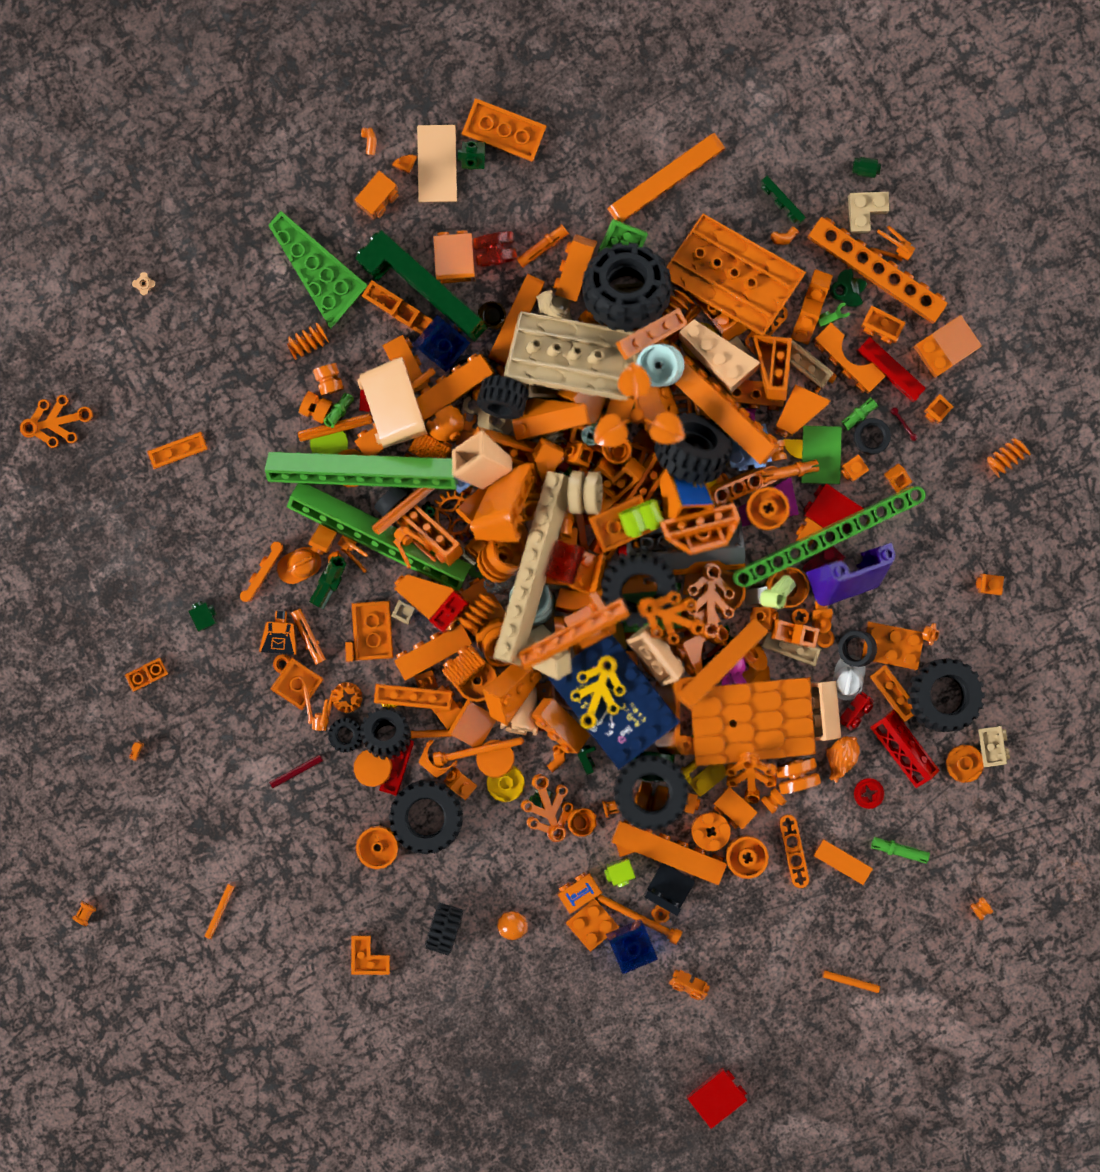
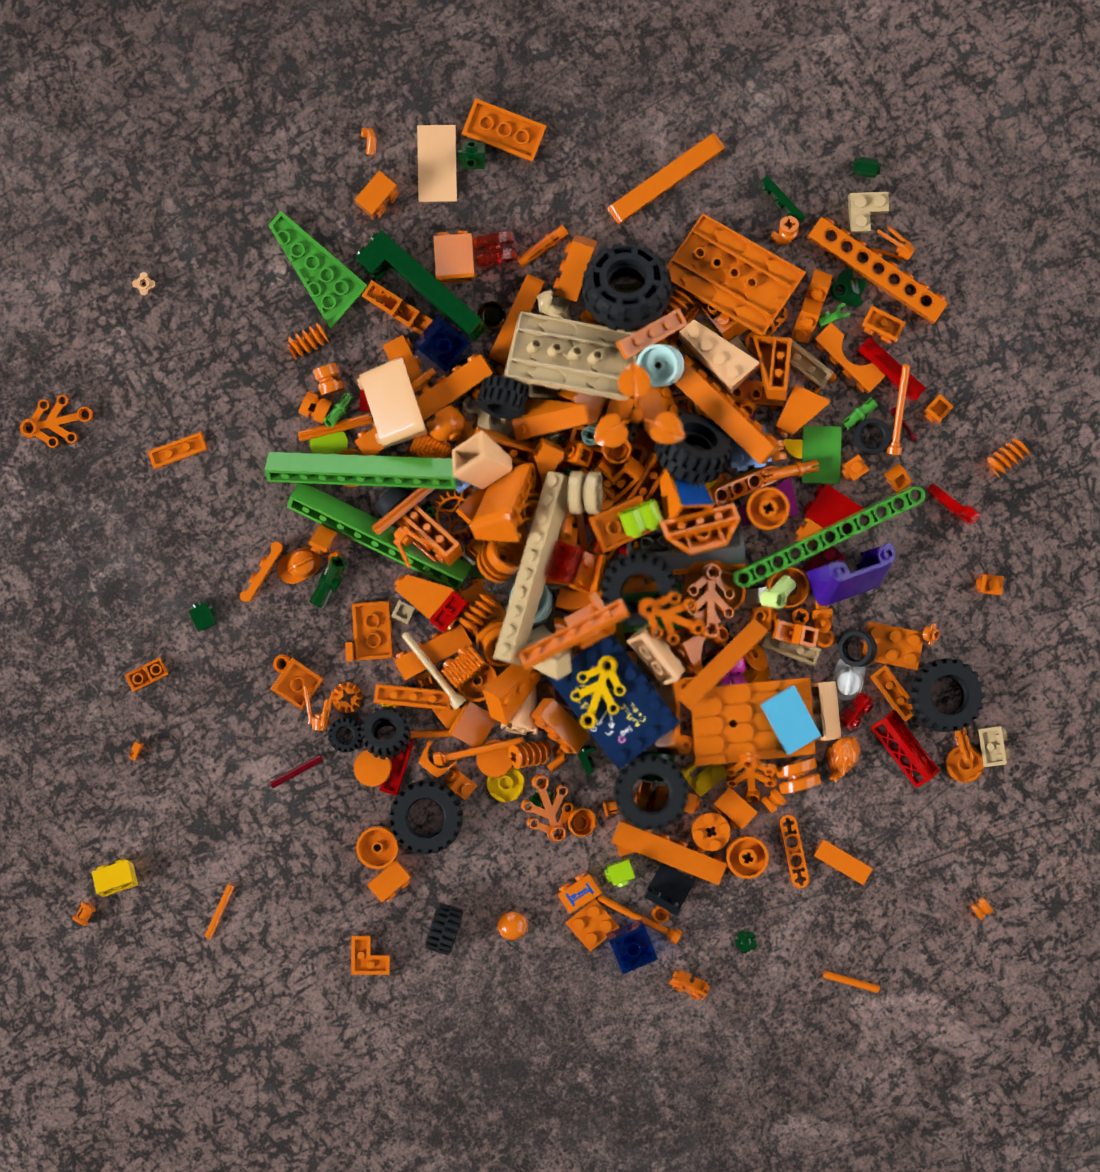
(114, 877): none -> yellow brick
(279, 636): torso -> none
(318, 657): orange pin -> none
(349, 544): orange plant -> none
(389, 881): none -> orange brick
(405, 163): orange tile -> none
(456, 699): none -> tan piece
(529, 753): none -> orange piece
(622, 233): bright green plate -> none
(717, 1097): red brick -> none
(745, 941): none -> dark green plant
(751, 406): none -> orange plate
(785, 231): none -> orange wheel
(790, 719): none -> medium azure tile
(864, 801): red gear -> none
(891, 847): bright green pin -> none
(895, 446): none -> orange piece
(947, 346): orange slope -> none
(964, 745): none -> orange axle
(965, 513): none -> red beam

